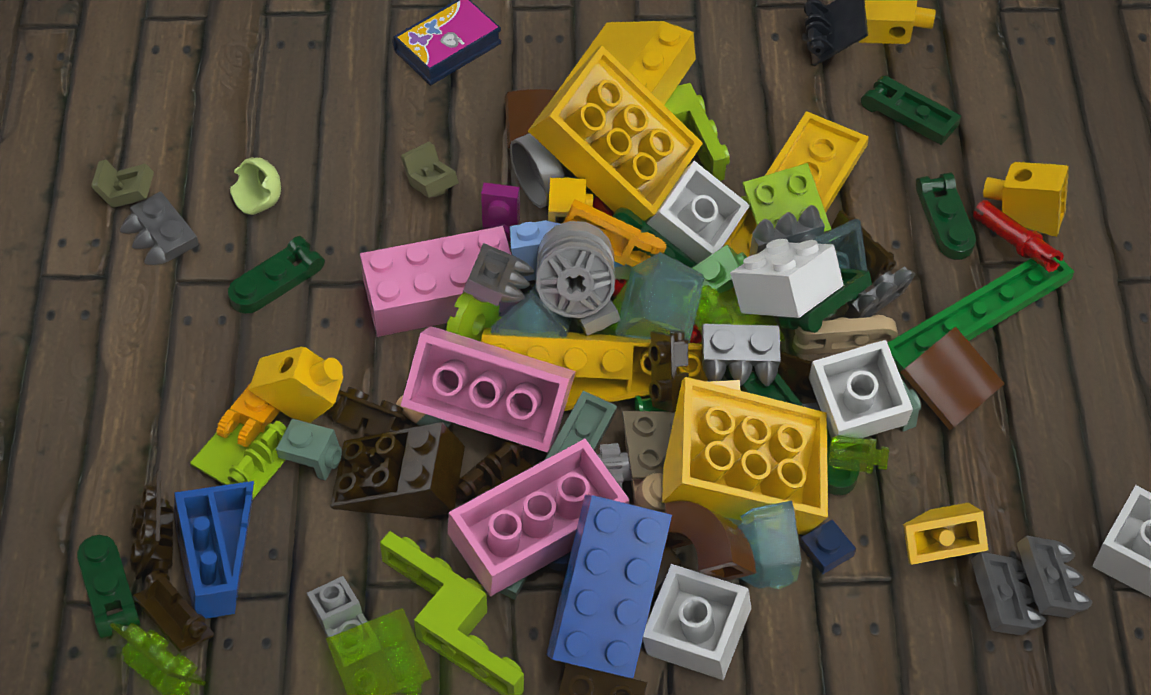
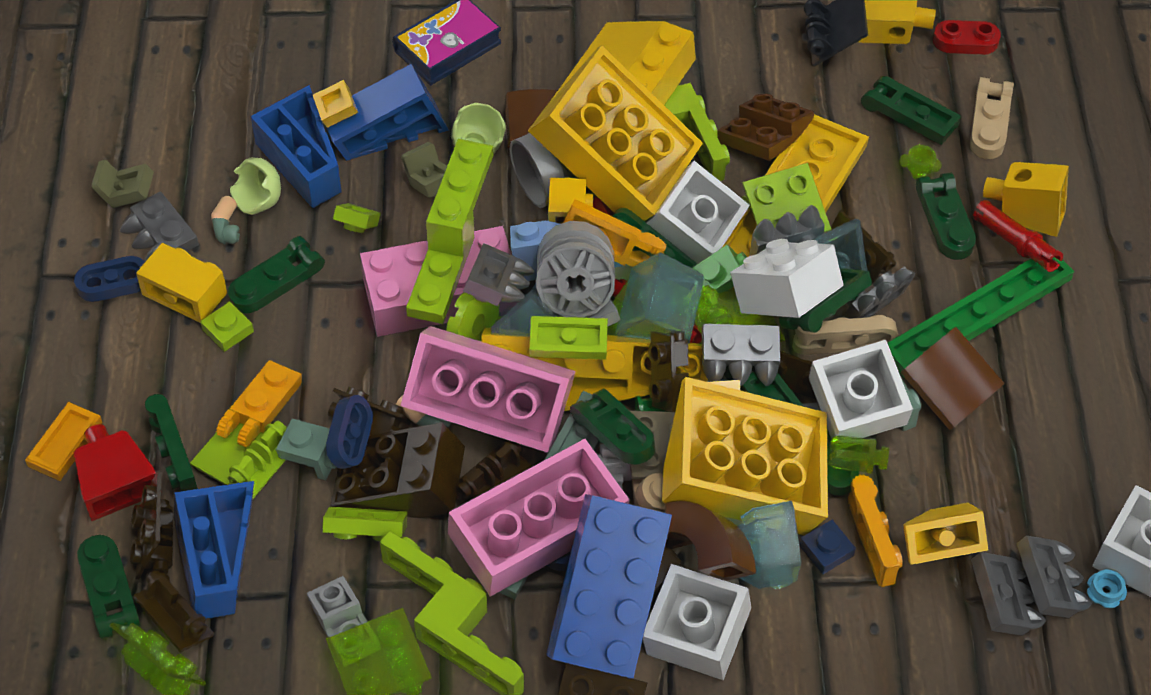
(56, 448): none -> light orange tile
(109, 277): none -> dark blue plate
(111, 471): none -> red torso
(170, 442): none -> dark green plate
(182, 282): none -> yellow brick
(220, 218): none -> arm
(227, 326): none -> lime plate
(298, 382): yellow torso -> none
(299, 146): none -> blue wedge
(335, 103): none -> yellow plate
(349, 432): none -> dark blue plate
(350, 522): none -> lime plate
(356, 217): none -> lime plate
(387, 112): none -> blue wedge
(450, 231): none -> lime bracket
(479, 124): none -> yellowish green hair
(500, 206): magenta plate -> none
(568, 337): none -> lime plate
(615, 427): none -> dark green plate
(765, 126): none -> reddish brown slope
(874, 531): none -> light orange hinge
(920, 161): none -> clear neon green plate
(966, 37): none -> red plate
(990, 118): none -> tan plate
(1110, 580): none -> medium azure plate

